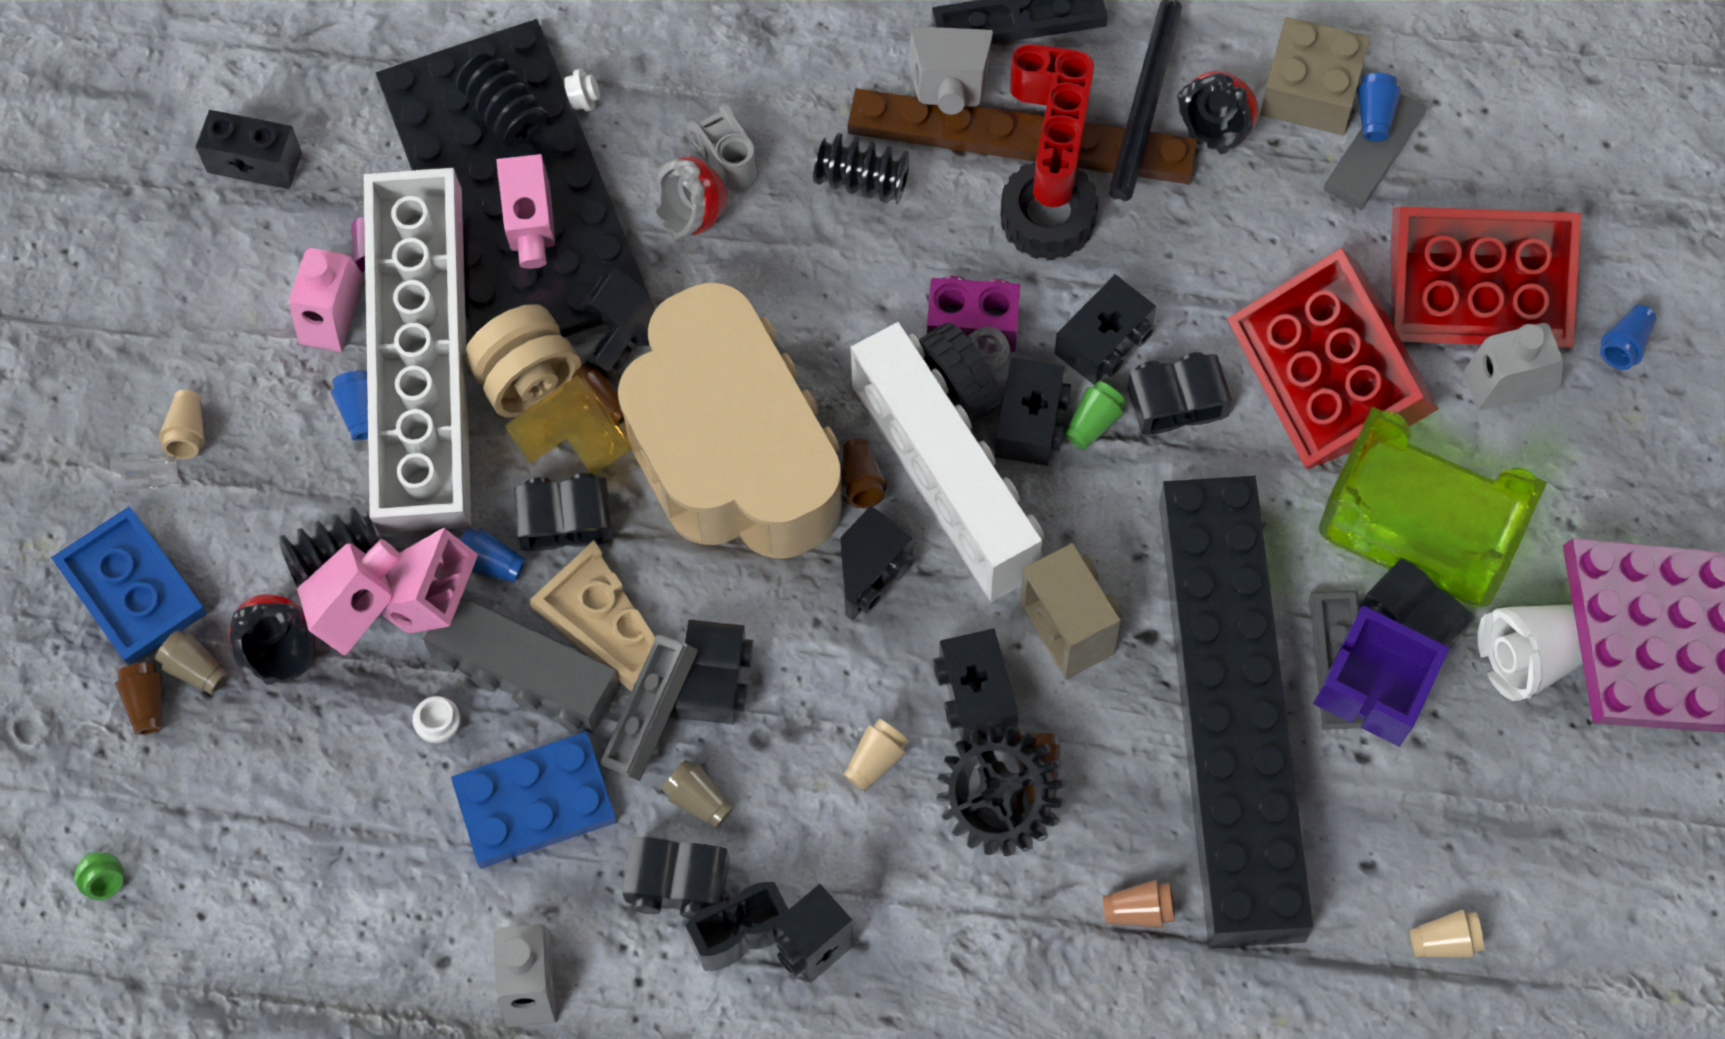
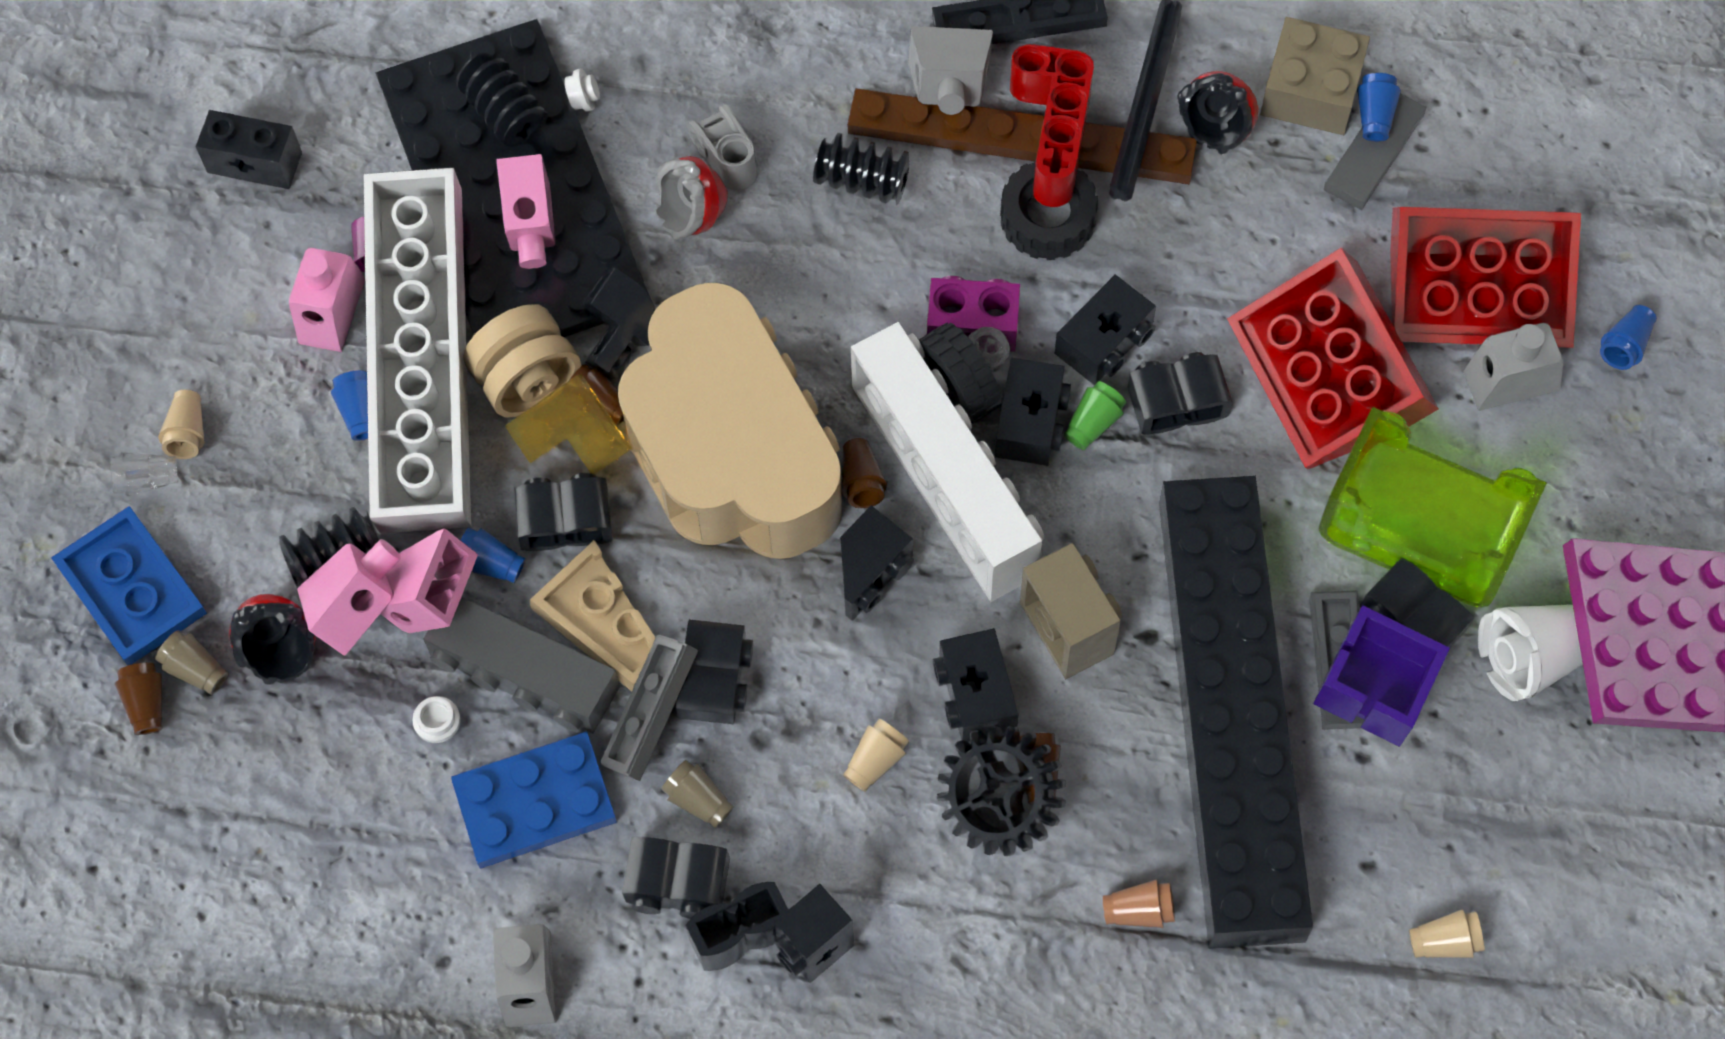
(99, 875): bright green plate -> none

